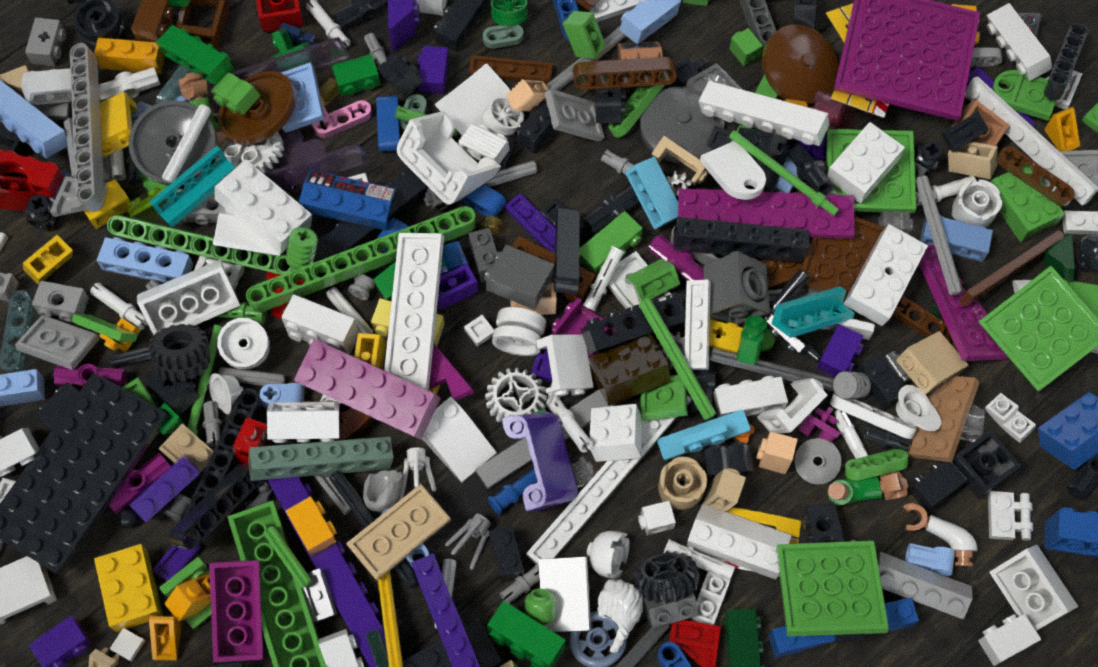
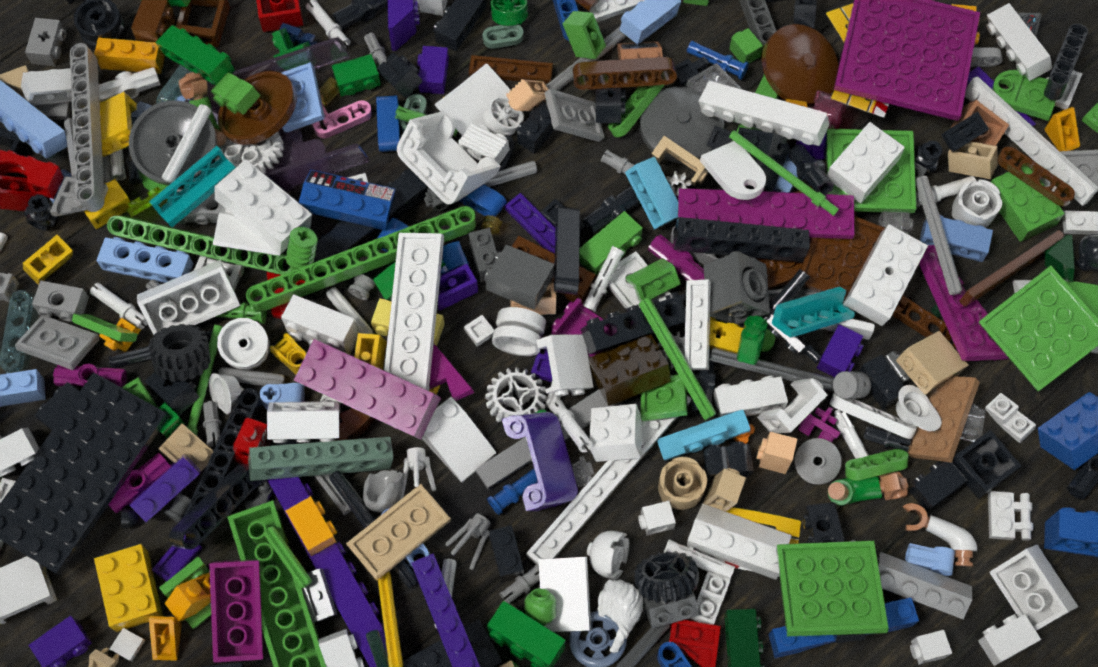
(288, 352): none -> yellow piece
(727, 62): none -> blue pin
(930, 647): none -> white brick

